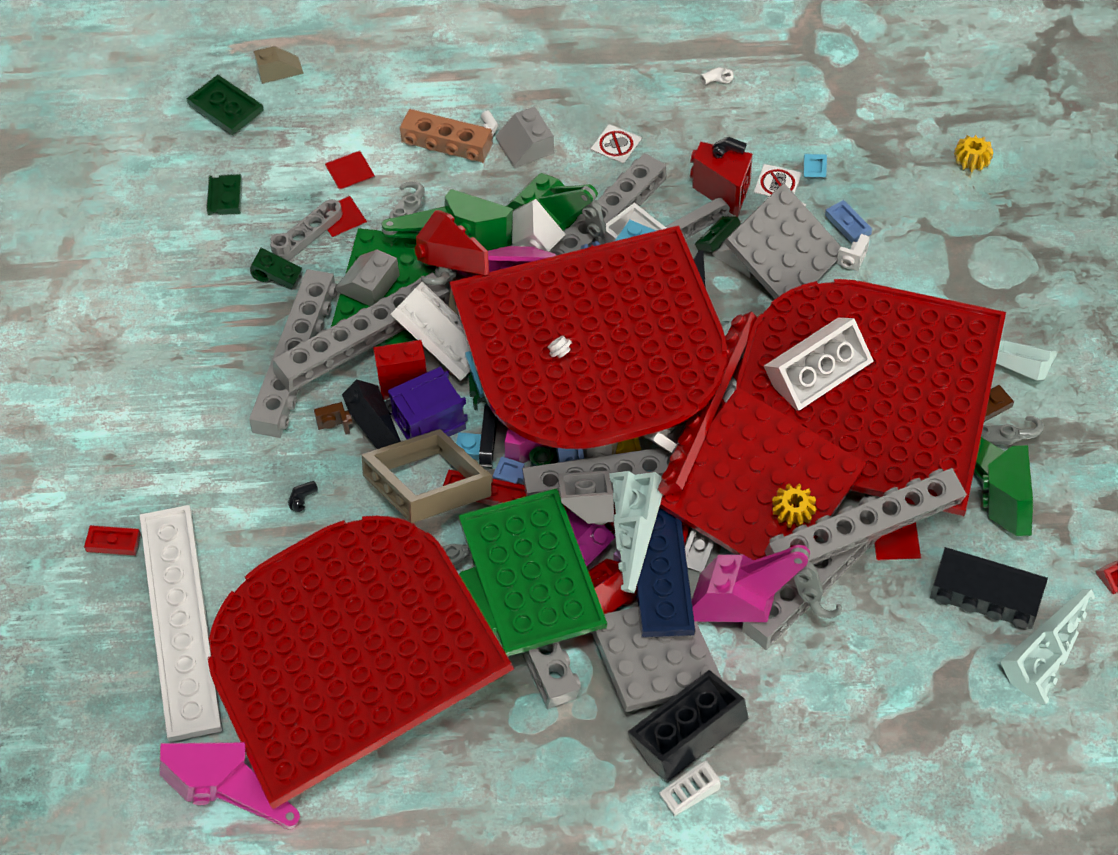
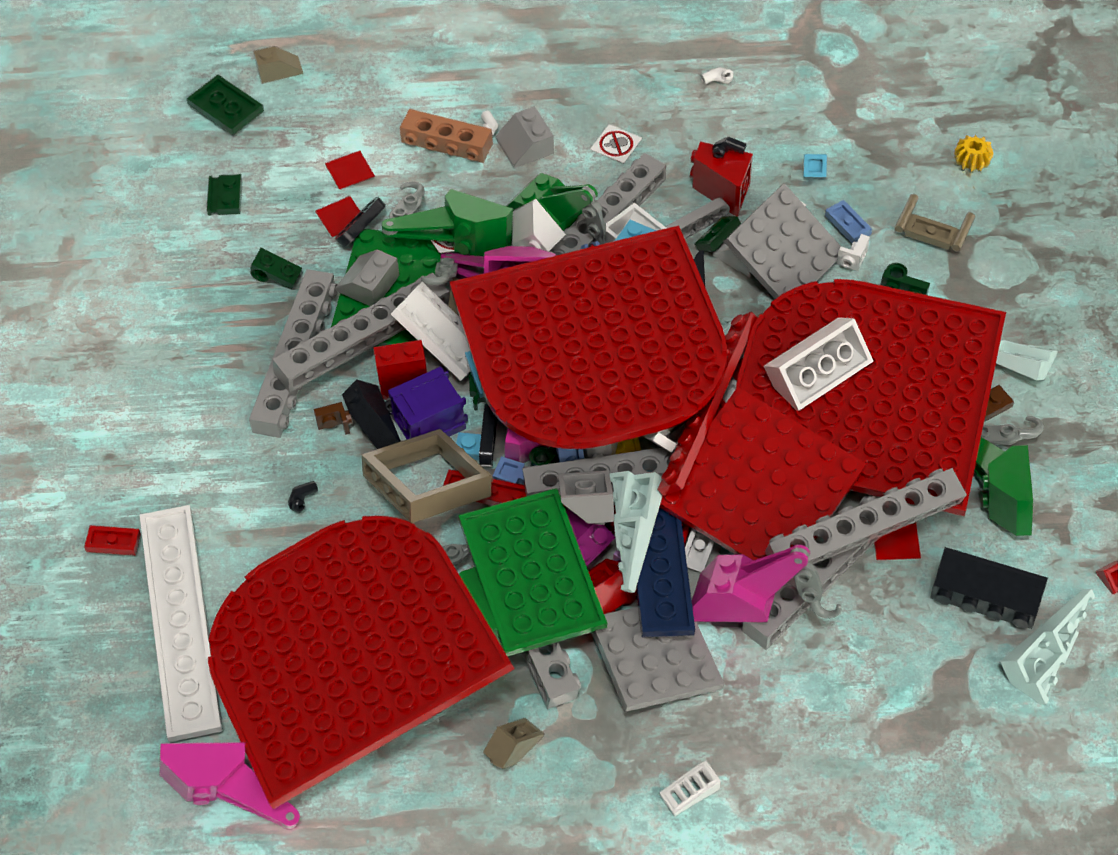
(287, 248): light grey beam -> none
(360, 221): none -> black beam
(447, 246): red wedge -> none
(512, 742): none -> dark tan slope
(559, 347): white plate -> none
(689, 725): black slope -> none
(773, 177): sticker -> none
(797, 497): yellow gear -> none
(896, 277): none -> dark green plate
(930, 230): none -> dark tan plate

